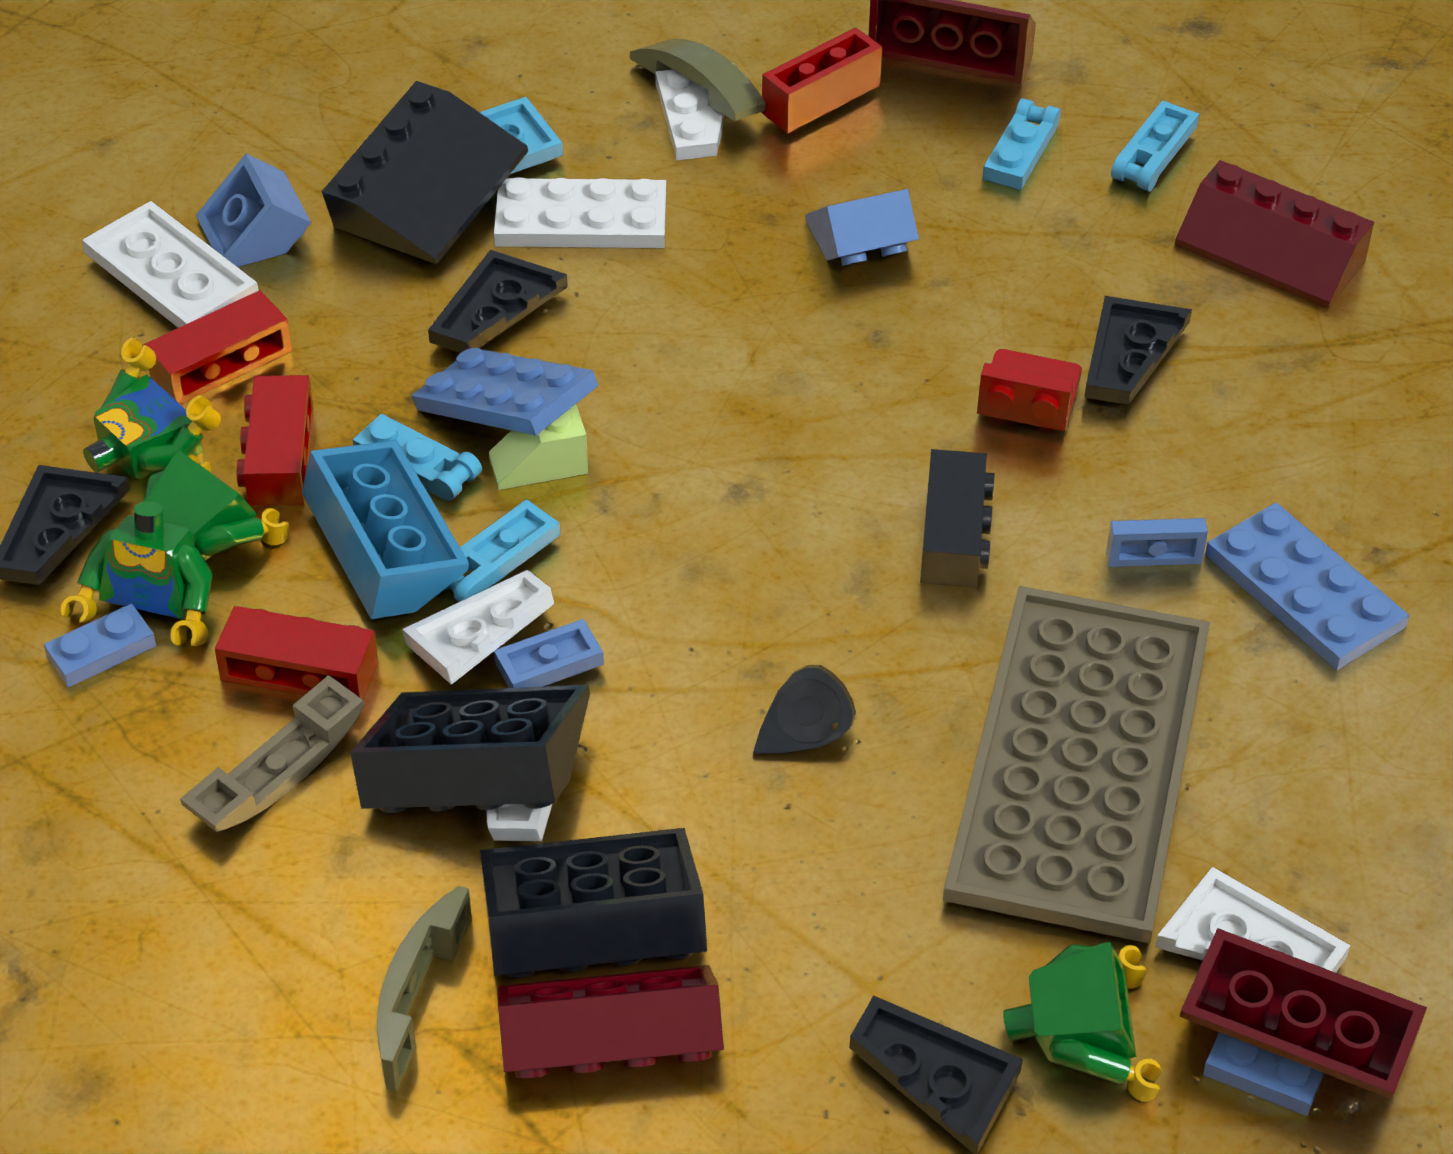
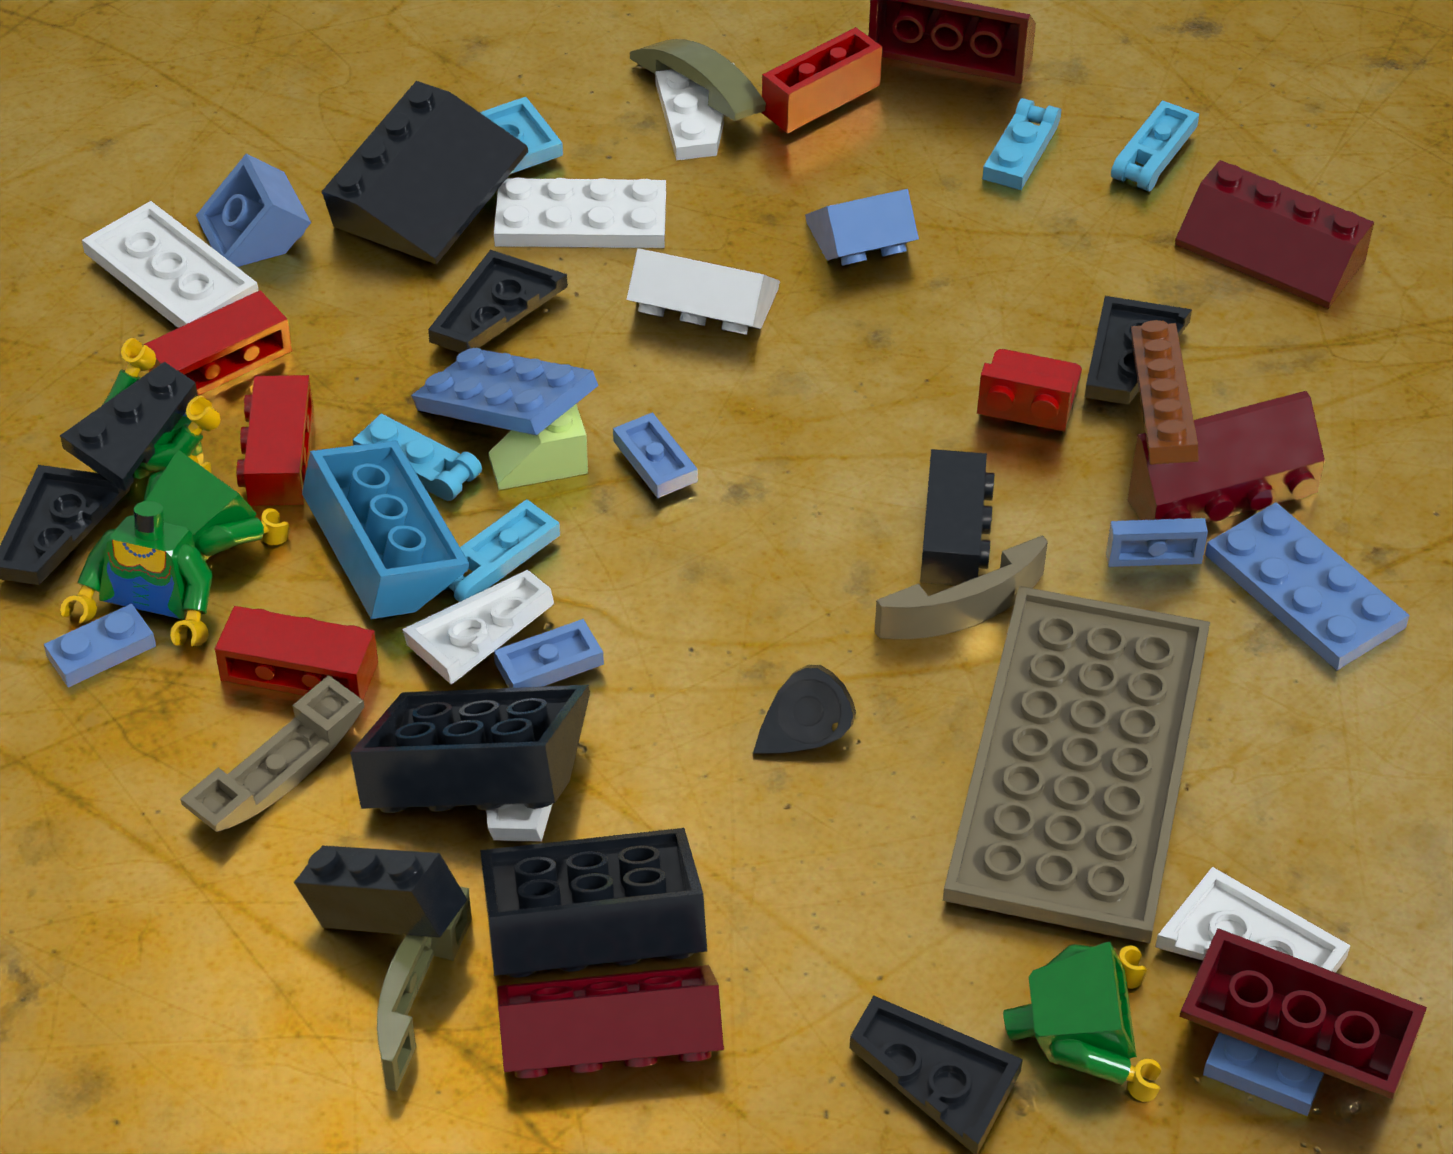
(130, 424): none -> black wing
(381, 890): none -> black brick
(655, 455): none -> medium blue plate
(701, 291): none -> white slope
(916, 615): none -> dark tan slope
(1164, 394): none -> dark orange plate
(1244, 464): none -> dark red slope

